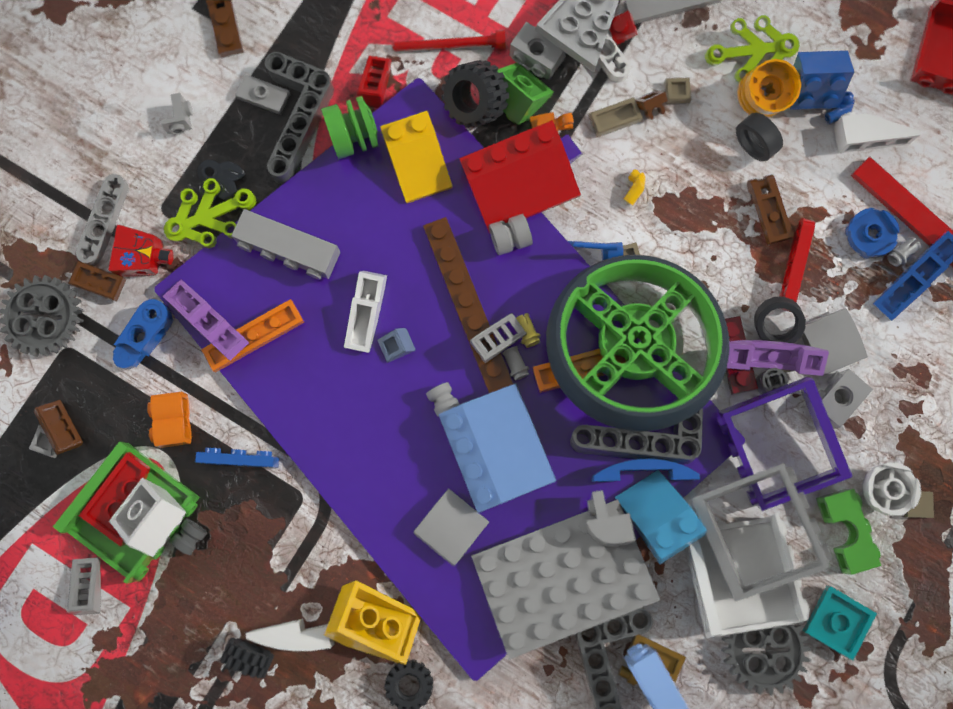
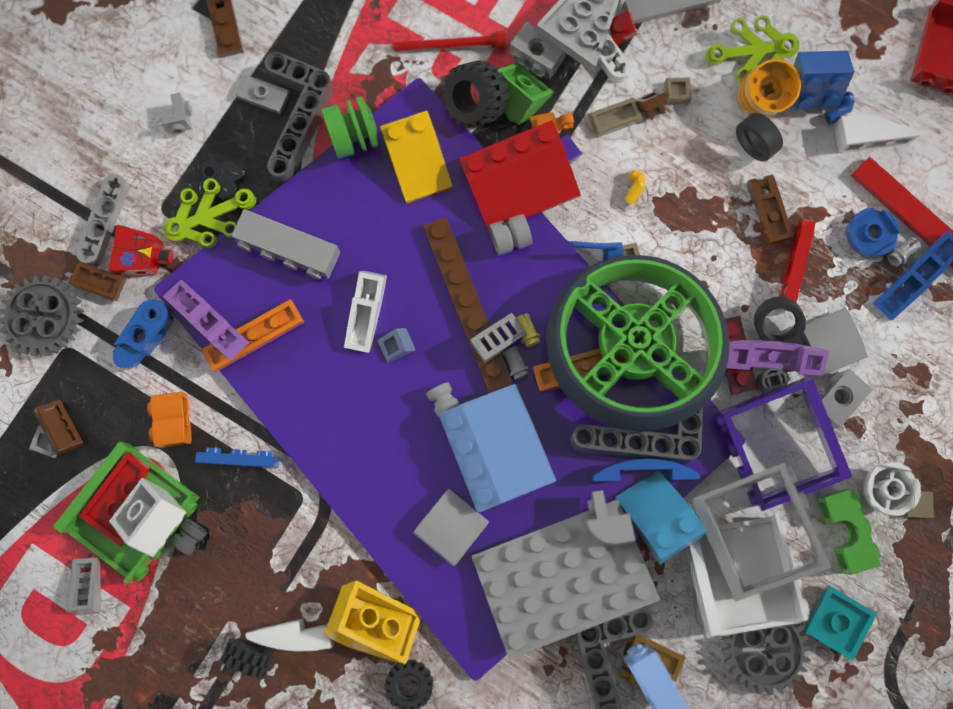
(374, 95): red slope -> none

